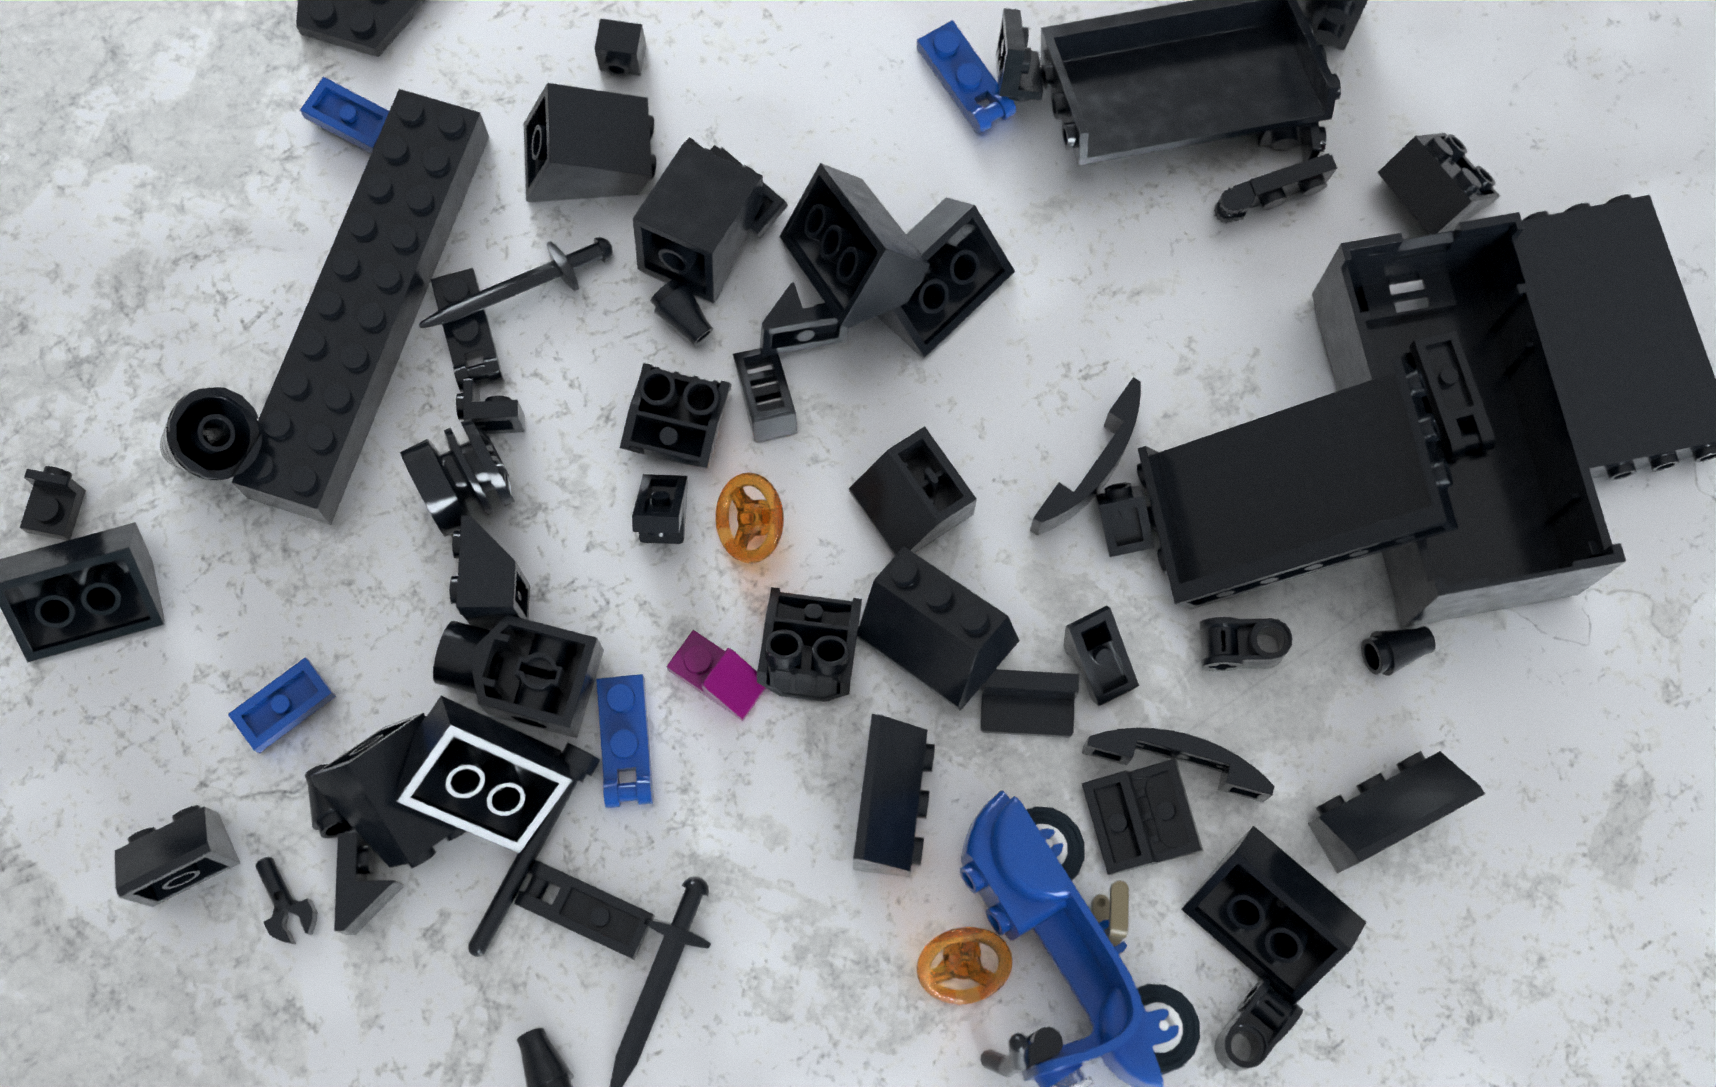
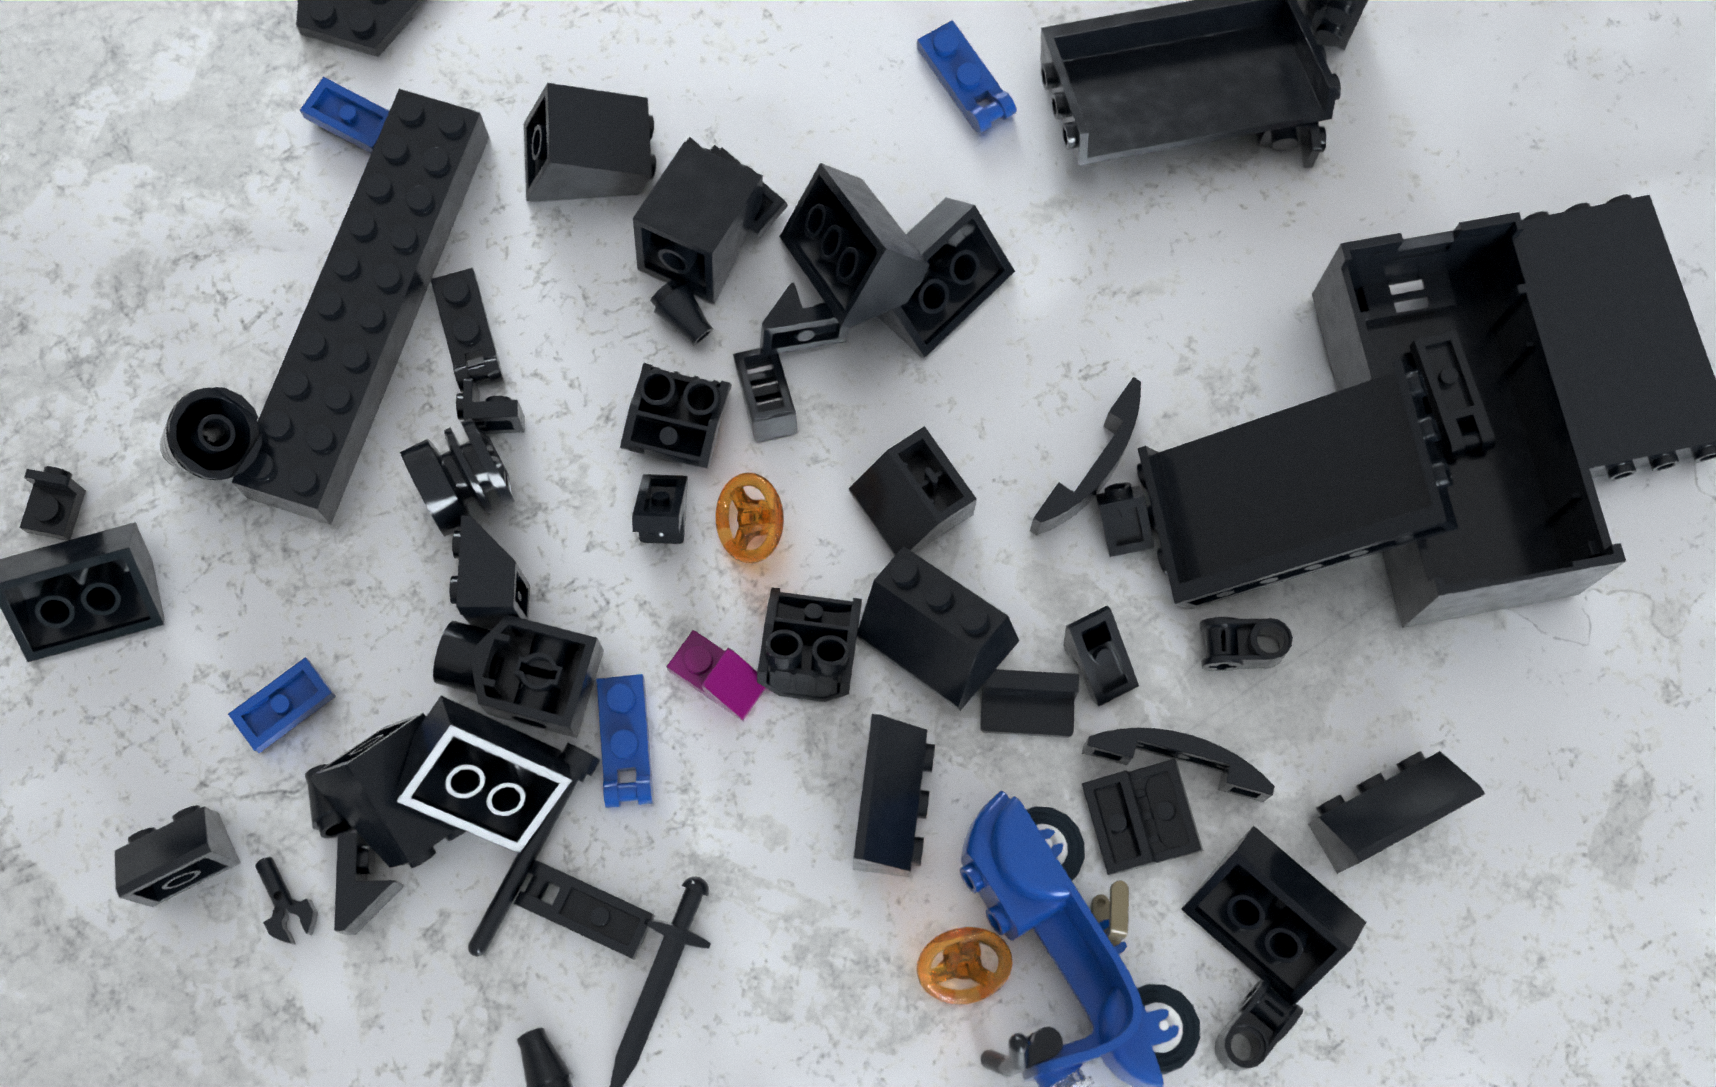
(560, 266): black sword -> none
(620, 47): black plate -> none
(1016, 63): black bracket -> none
(1273, 188): black hinge -> none
(1394, 649): black cone -> none
(1438, 182): black slope -> none

